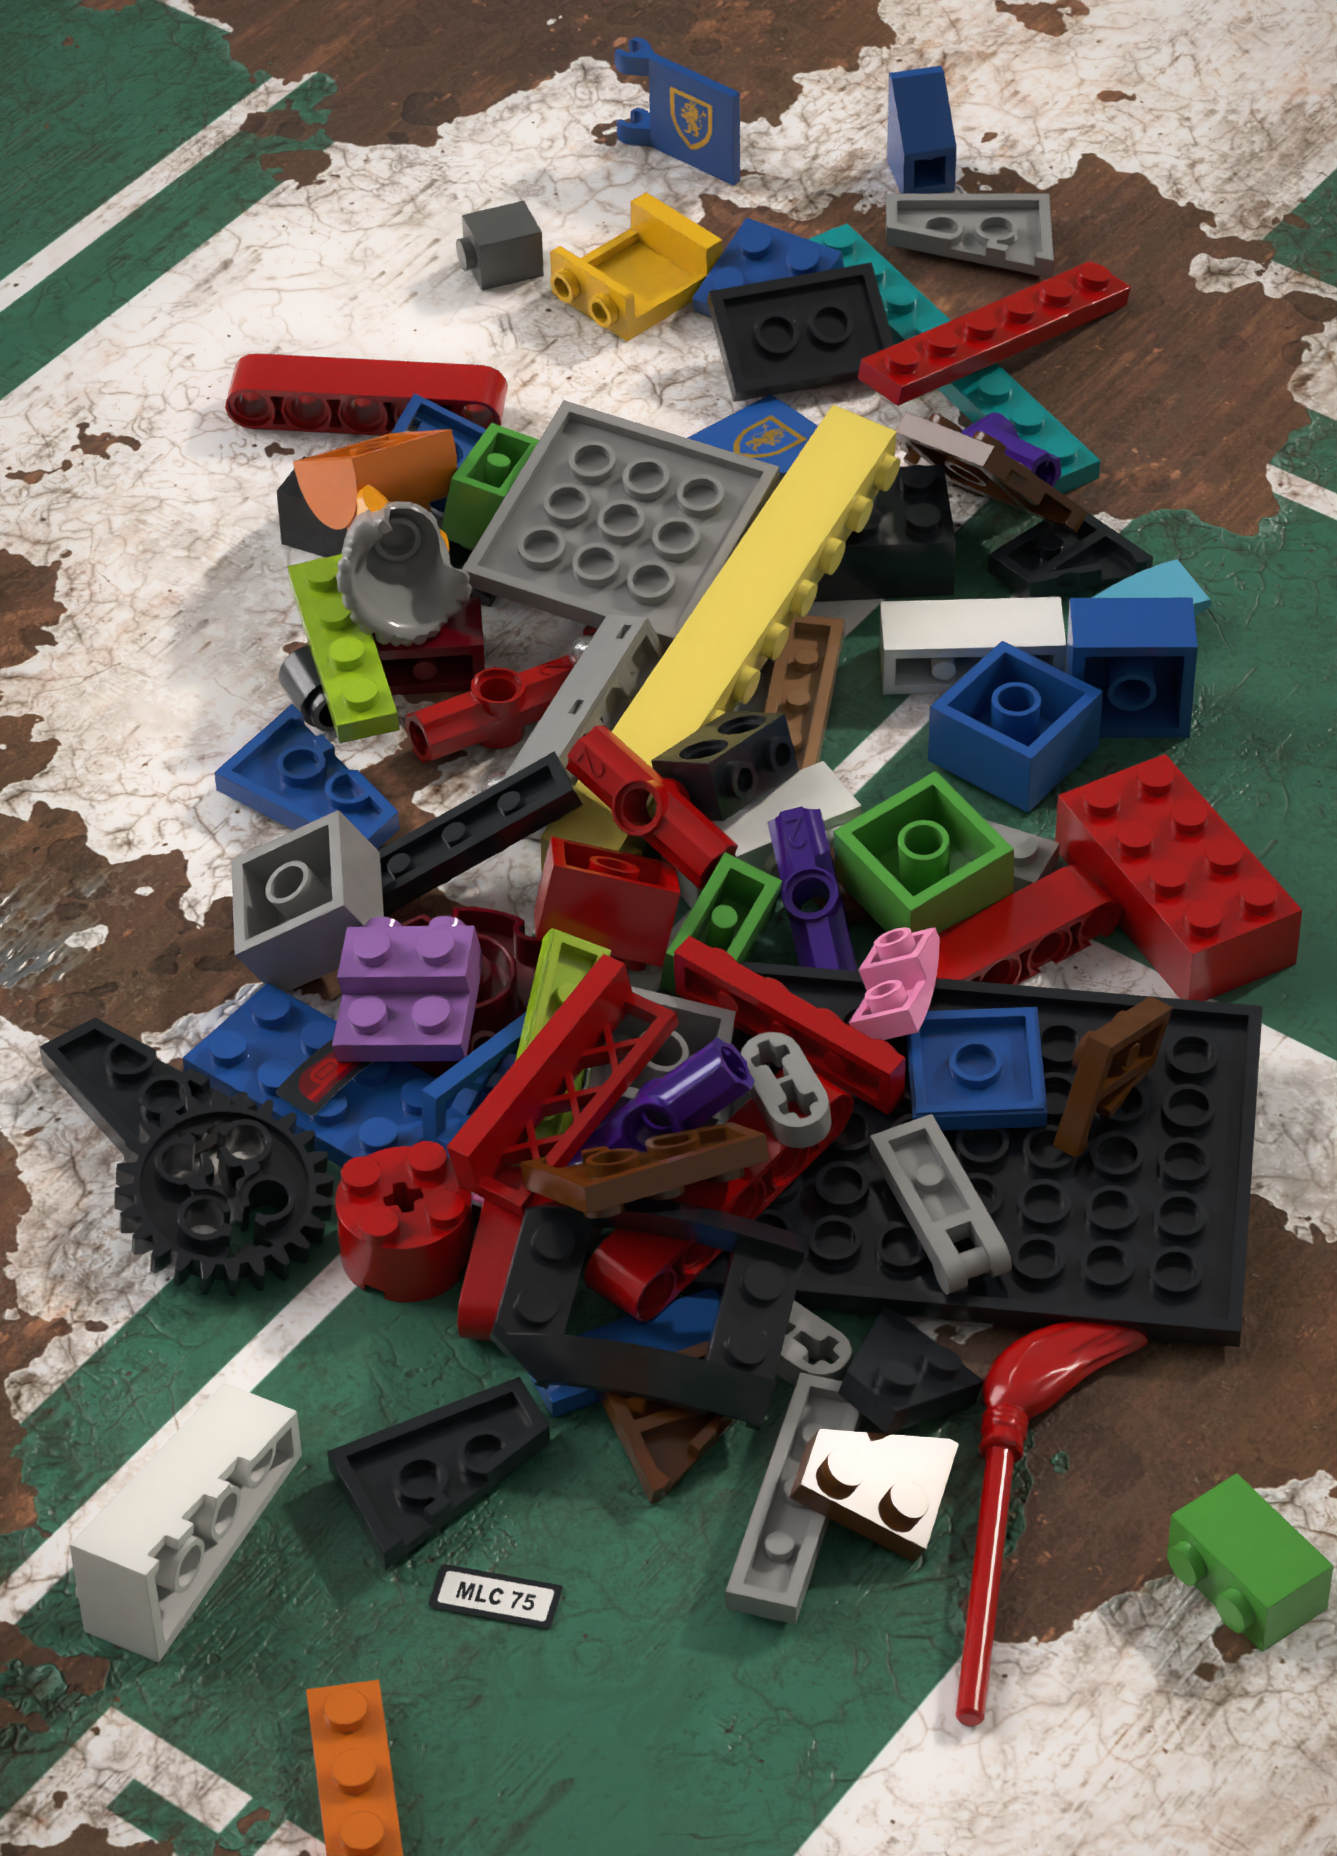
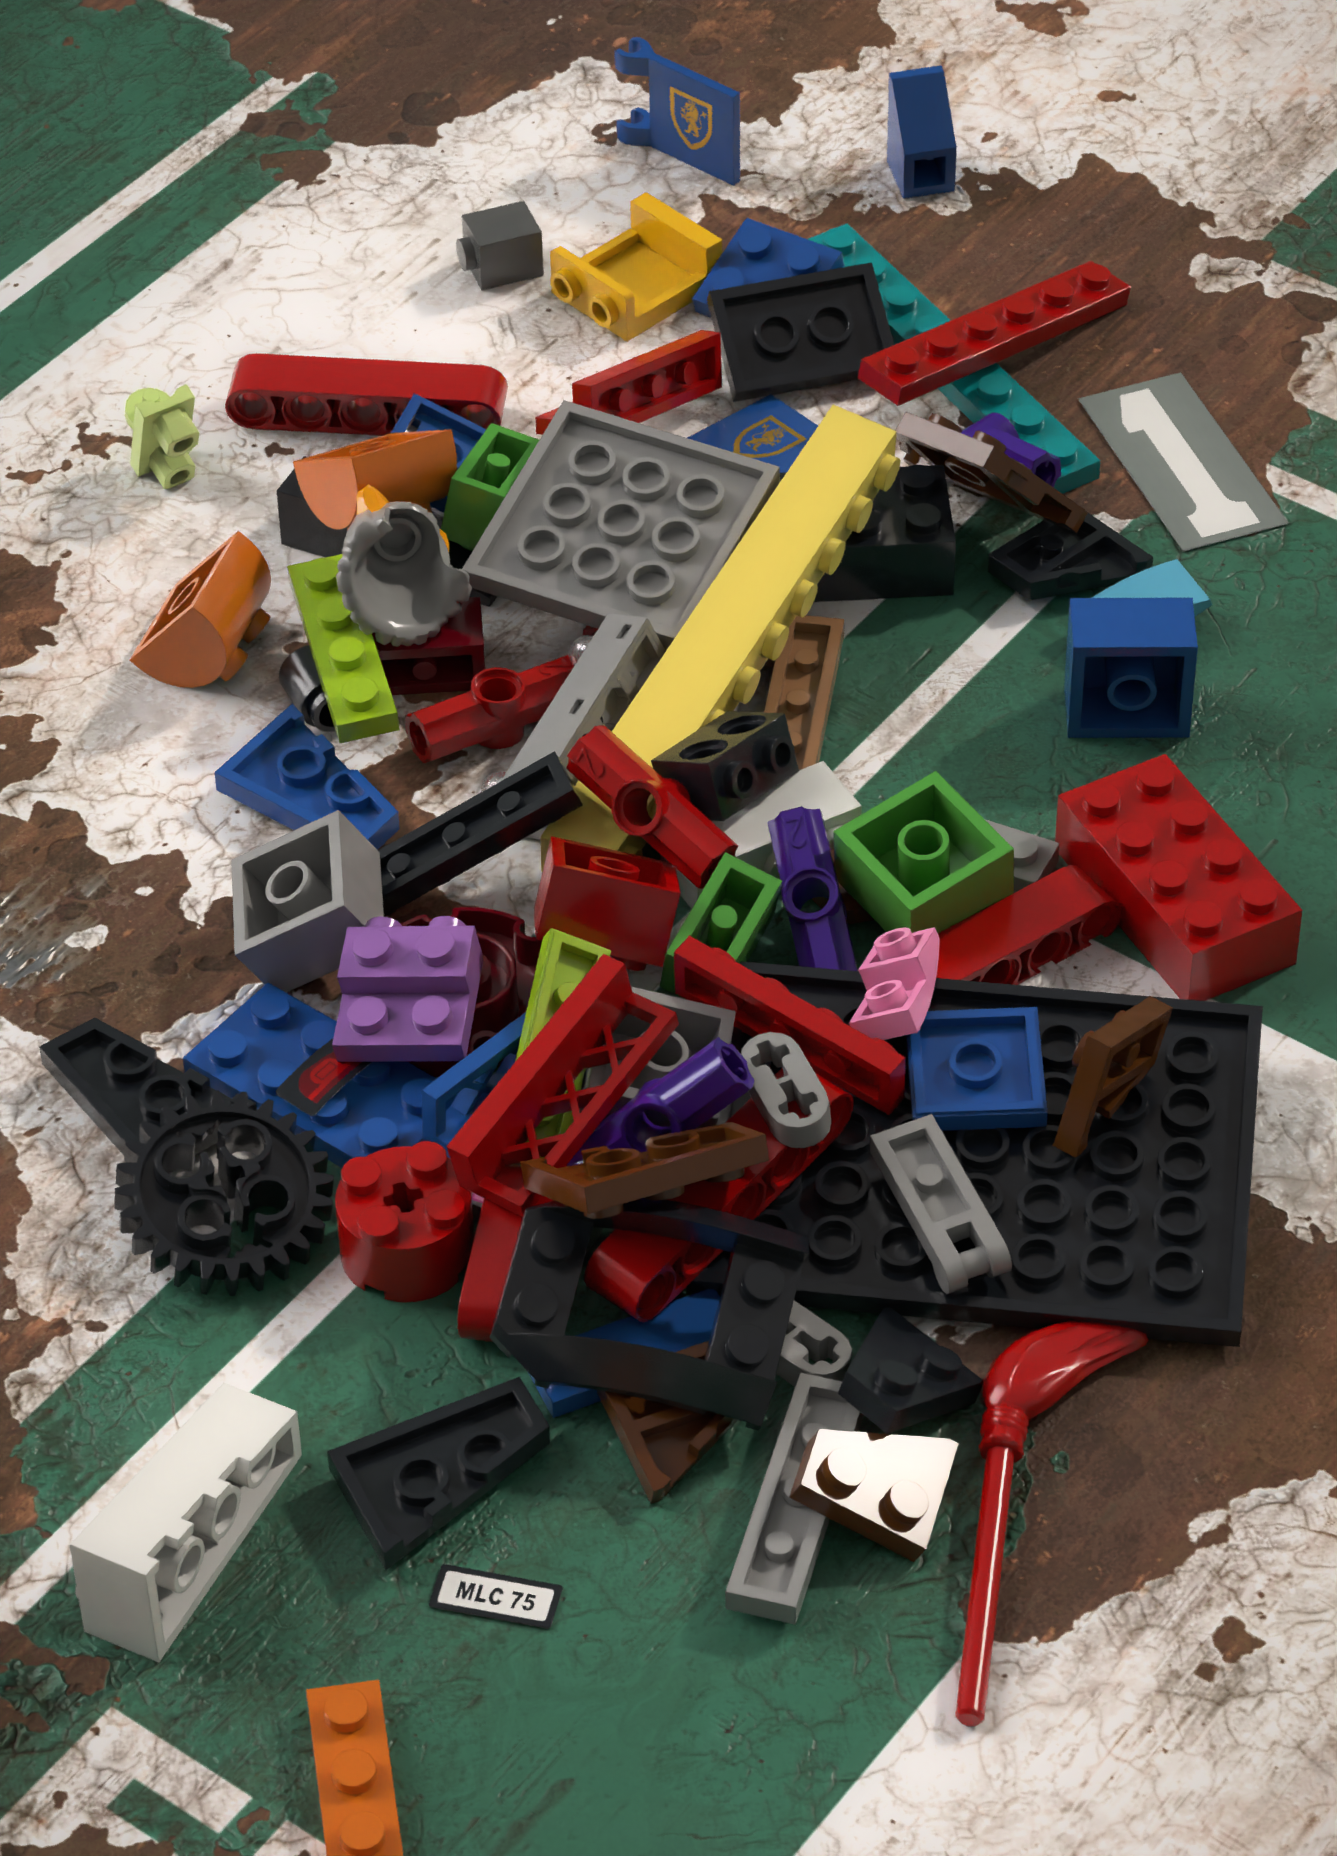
(162, 434): none -> yellowish green hips
(207, 618): none -> orange brick
(651, 380): none -> red fence
(936, 642): white brick -> none
(976, 228): light grey wing -> none
(1014, 726): blue brick -> none
(1182, 462): none -> light grey sticker
(1248, 1562): bright green brick -> none

